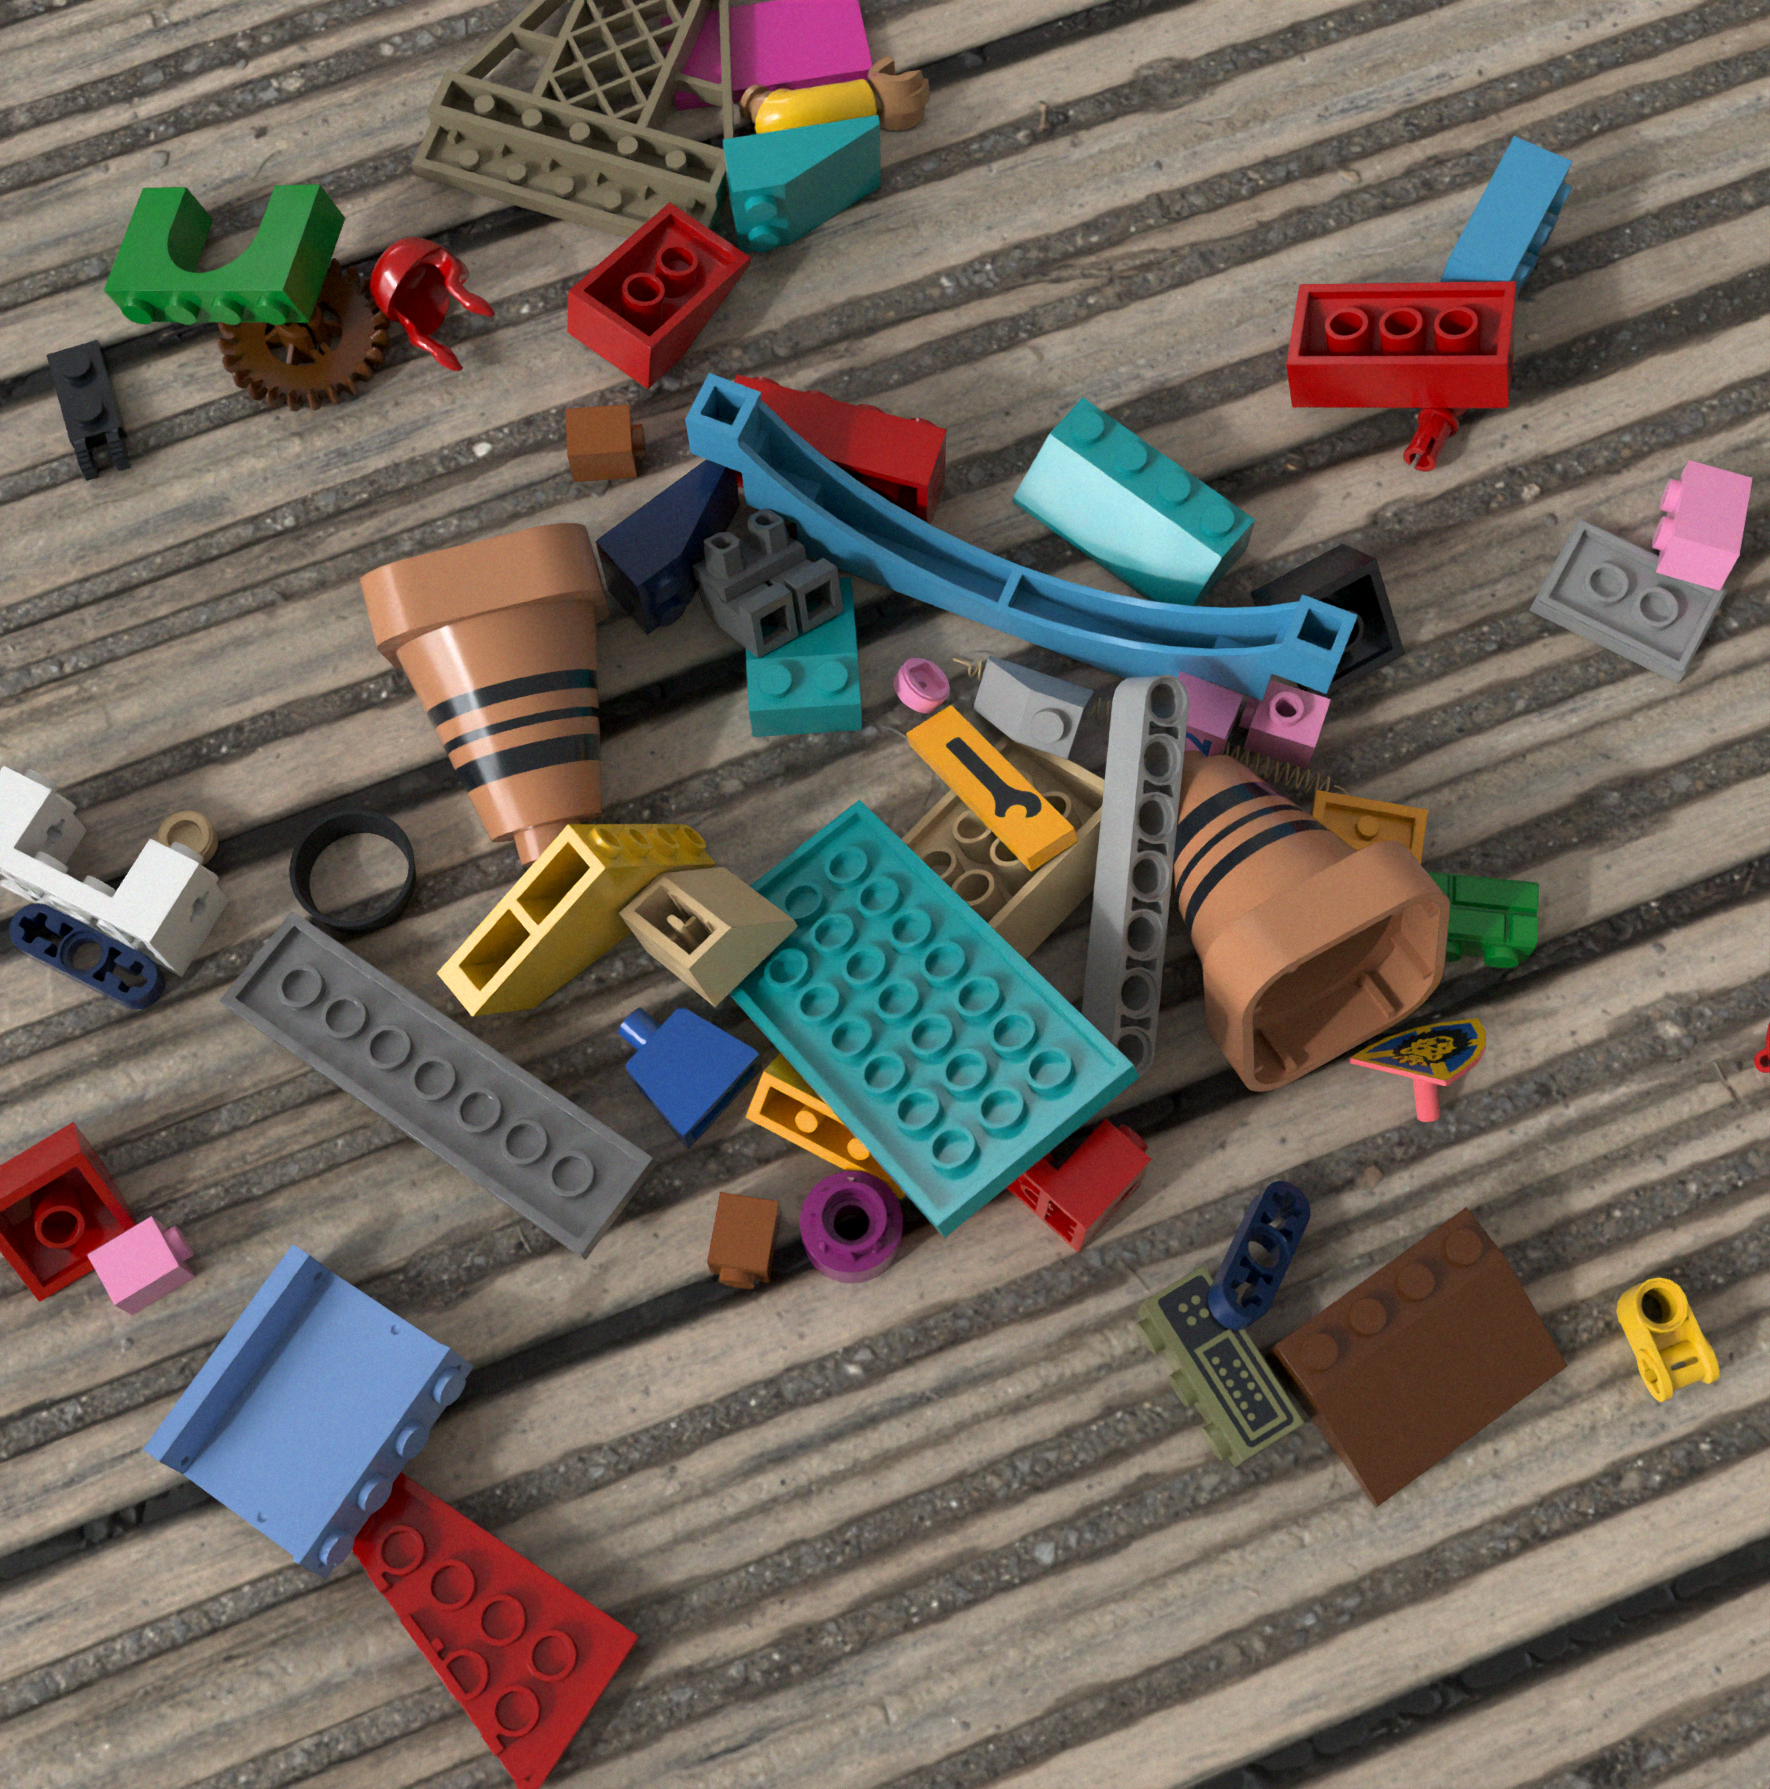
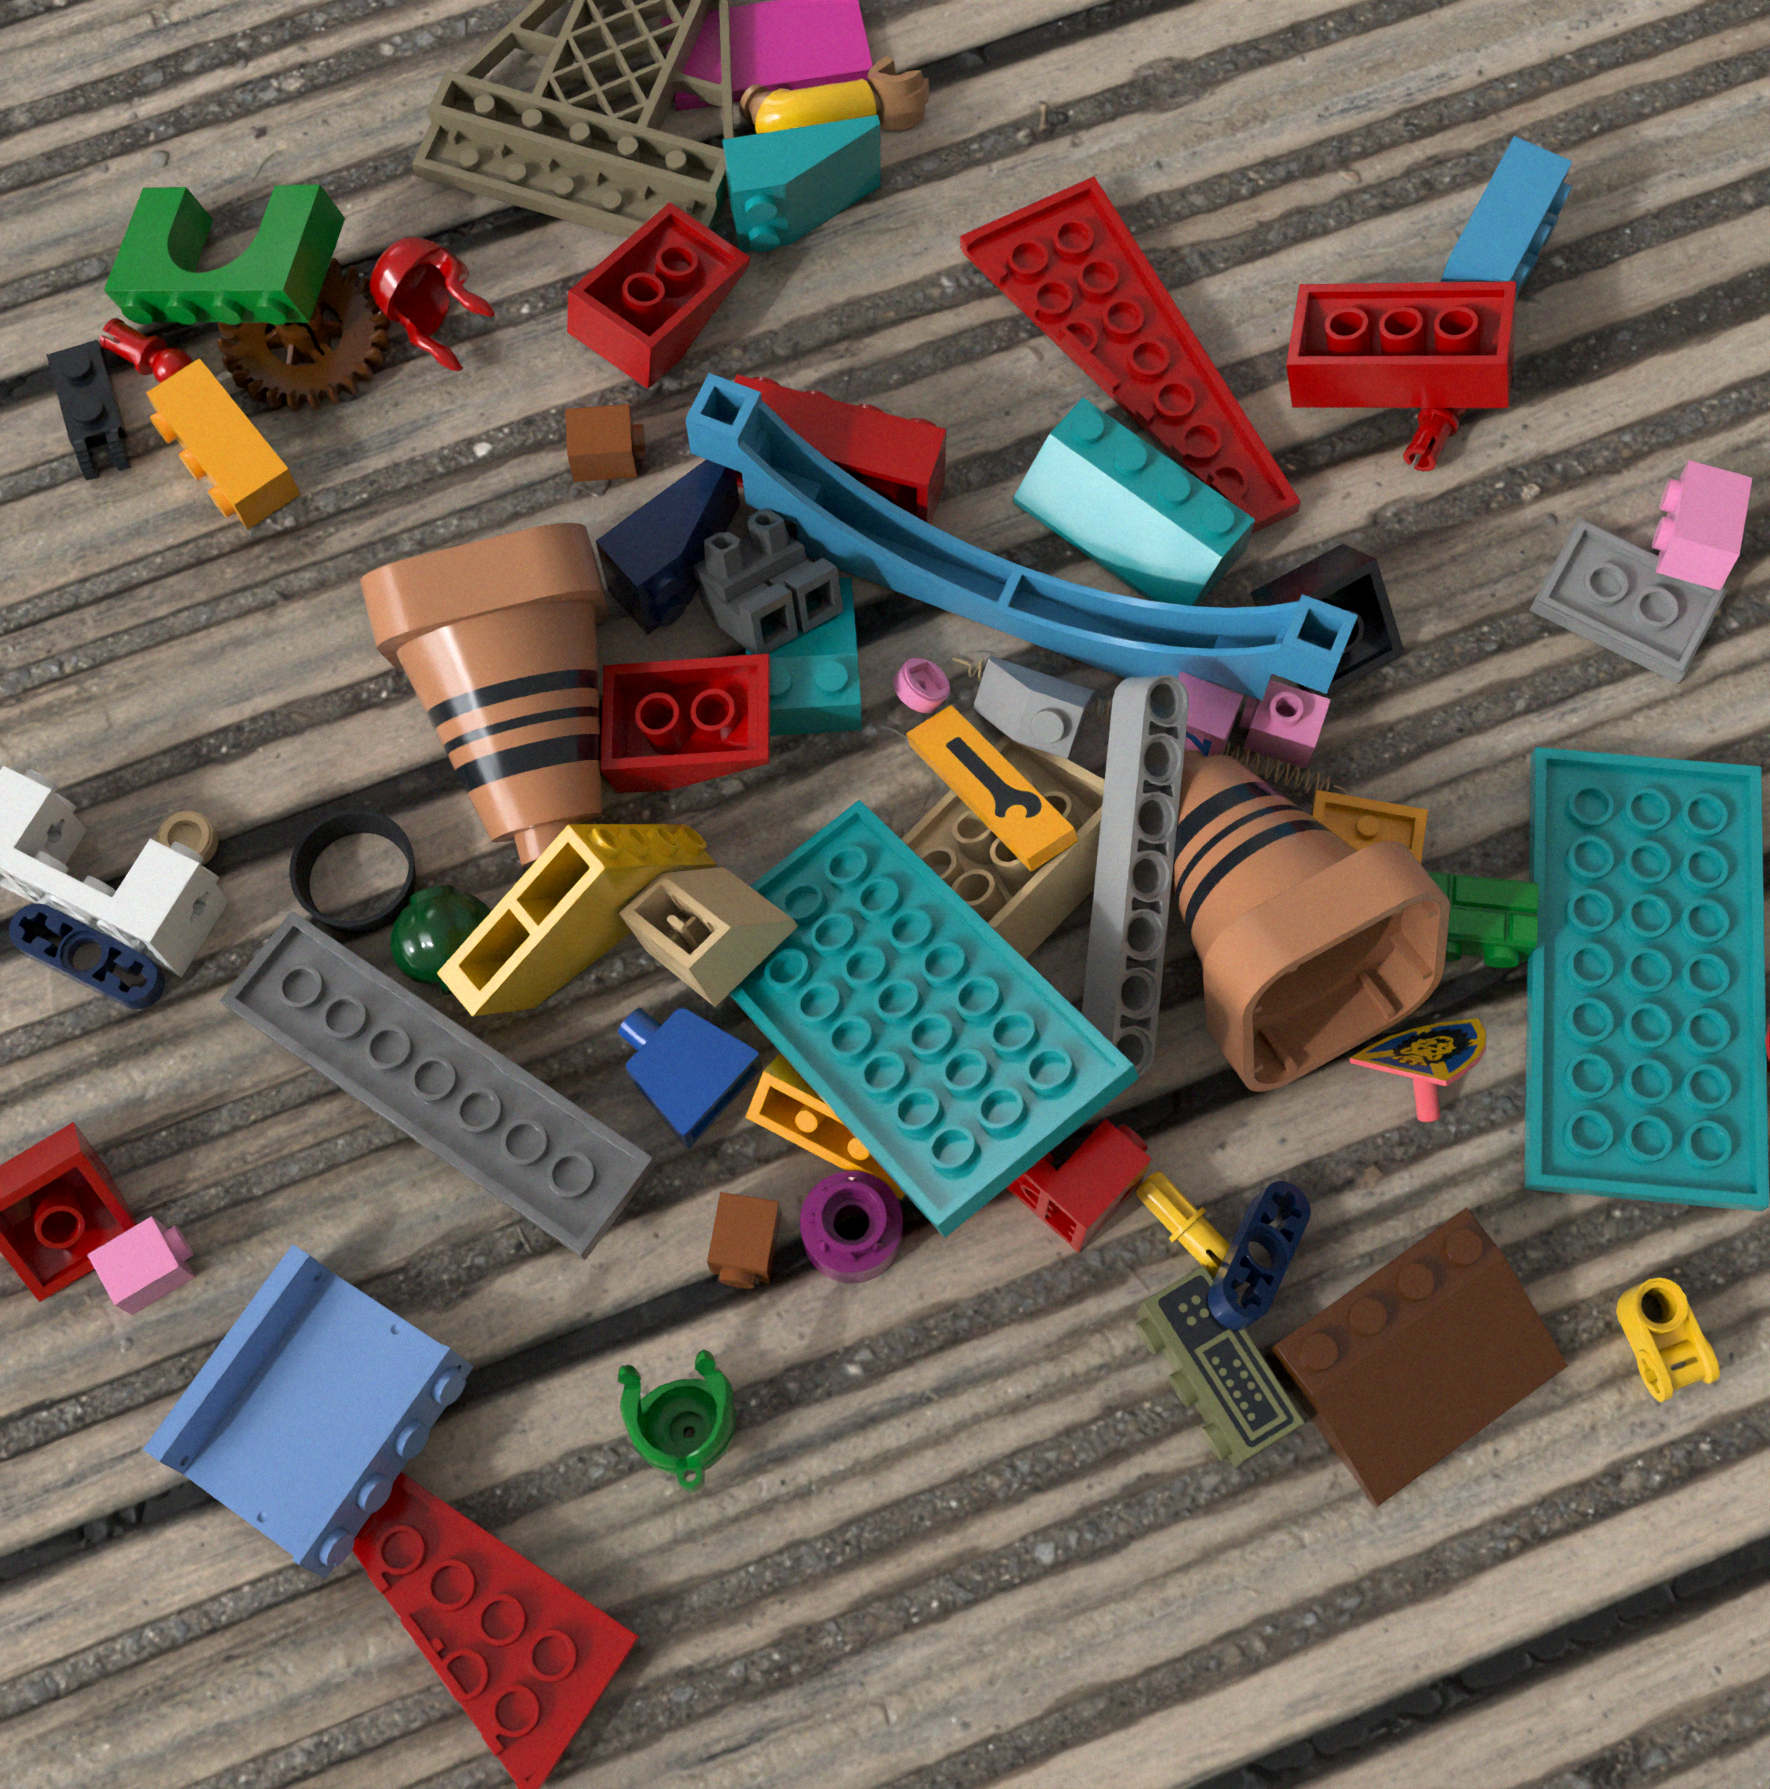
(145, 352): none -> red pin
(221, 445): none -> light orange brick
(433, 931): none -> dark green plant
(665, 1414): none -> green hair
(684, 721): none -> red slope
(1105, 307): none -> red wing
(1184, 1221): none -> yellow axle
(1647, 981): none -> teal plate

